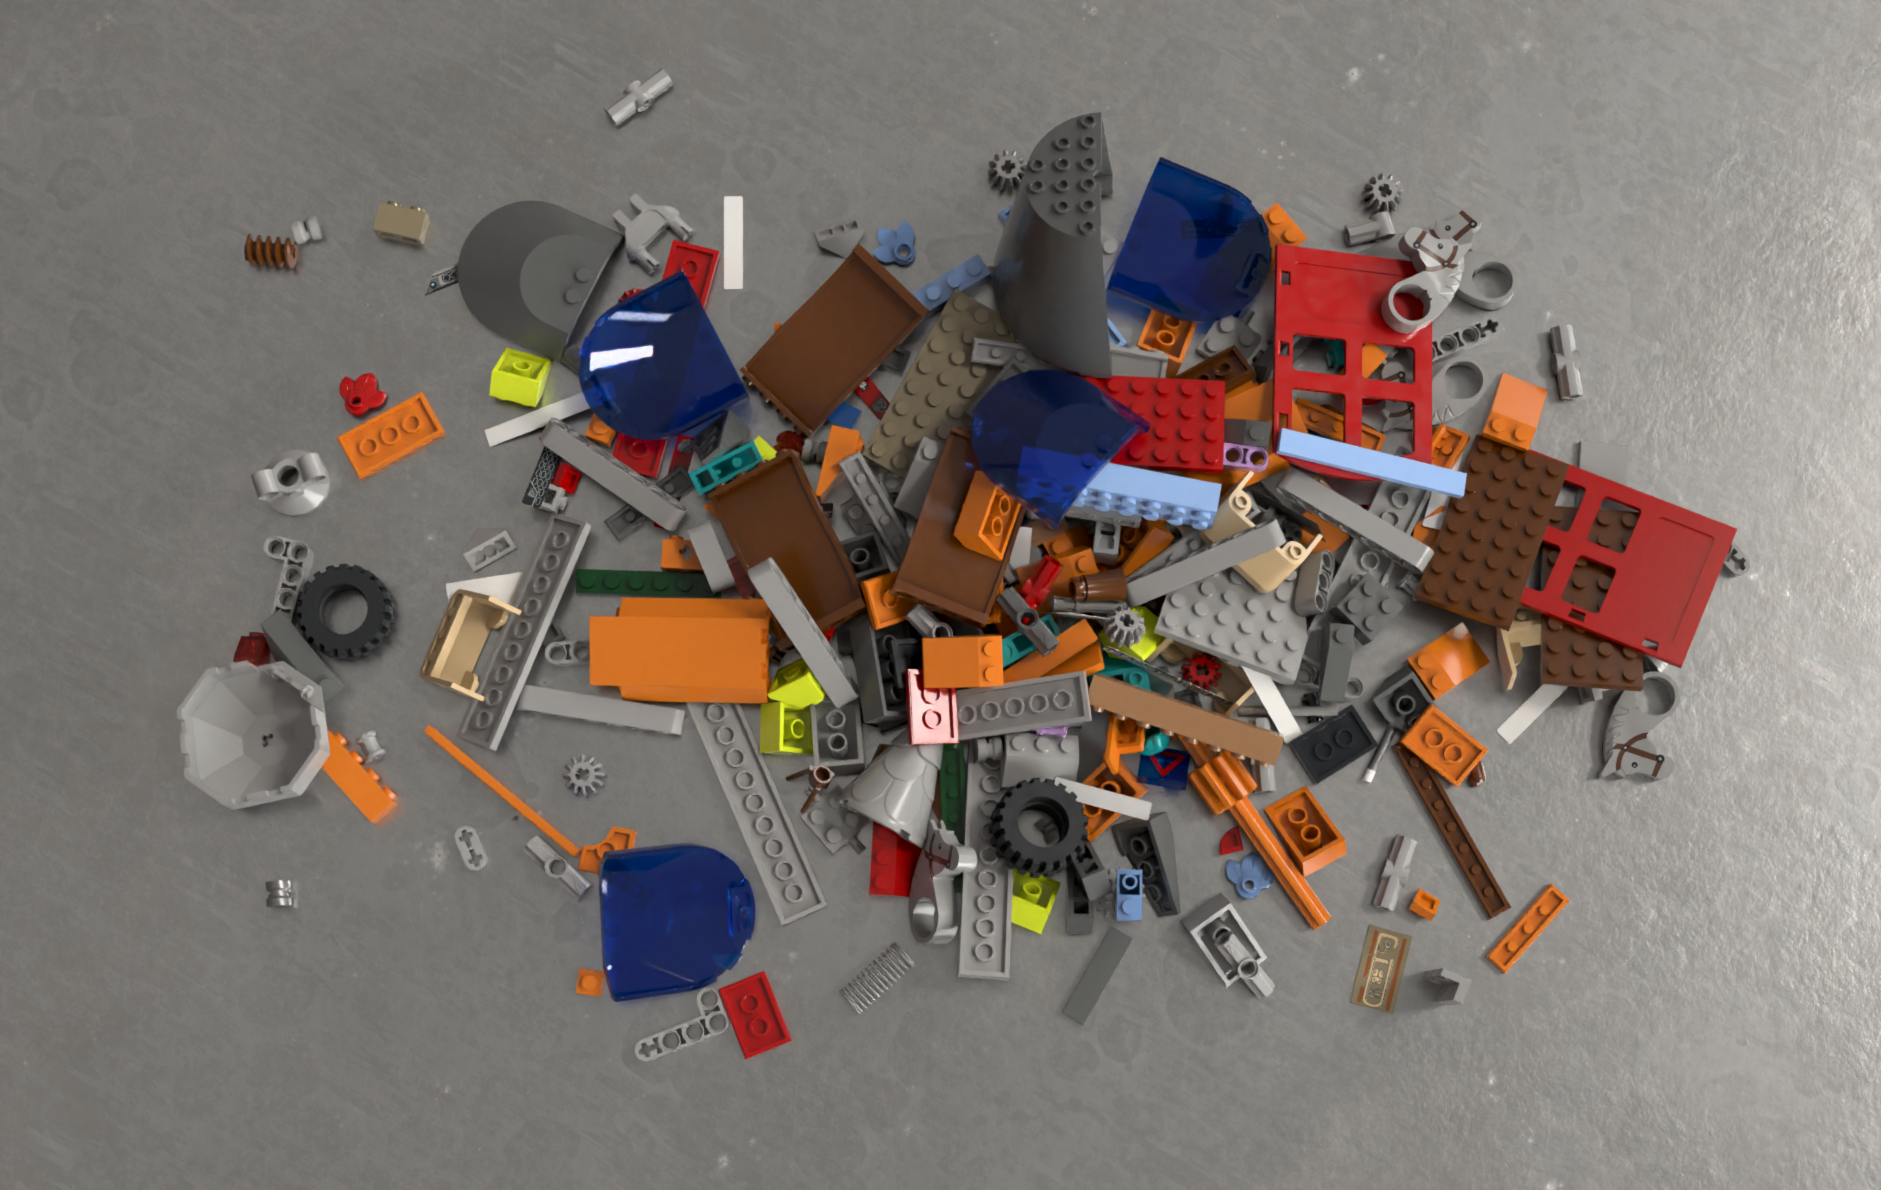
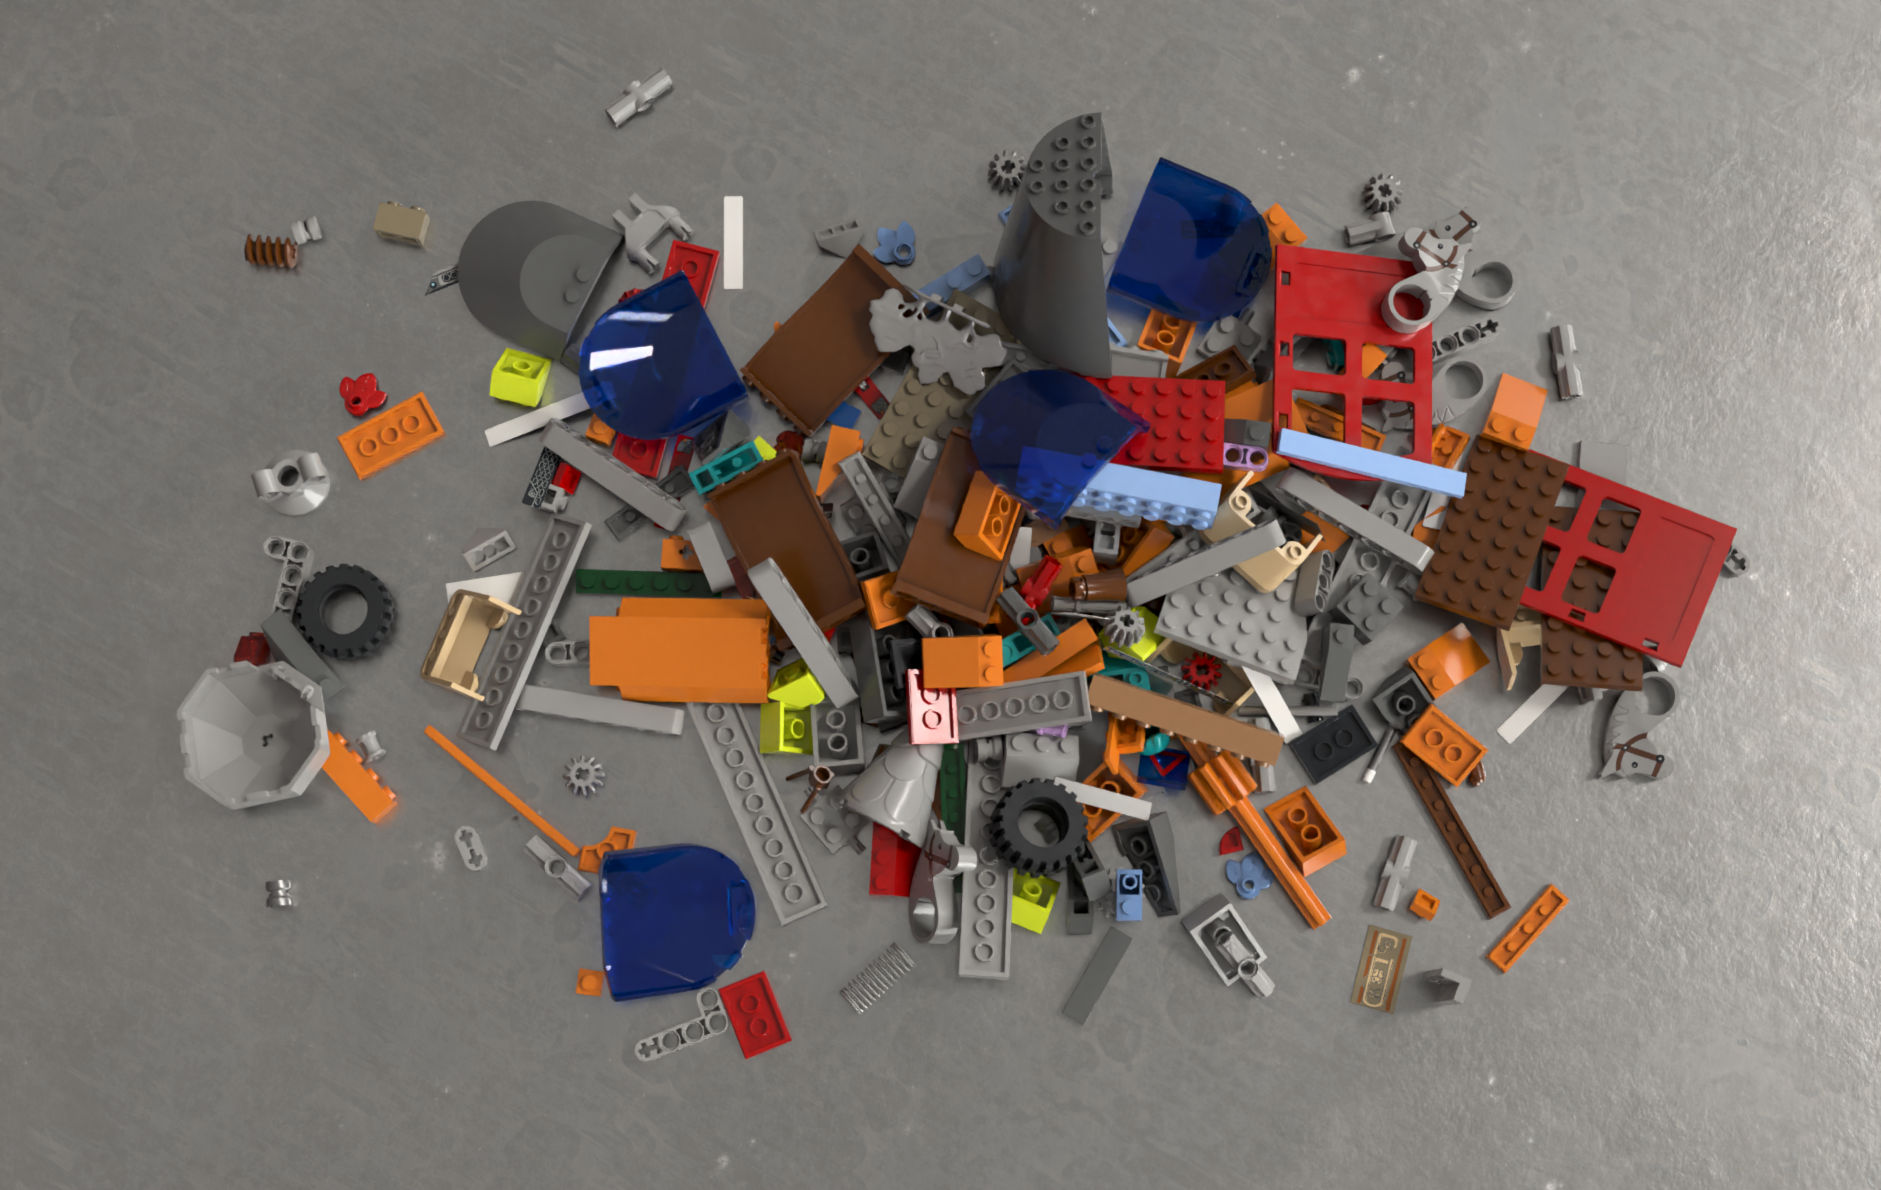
(936, 344): none -> light grey plant

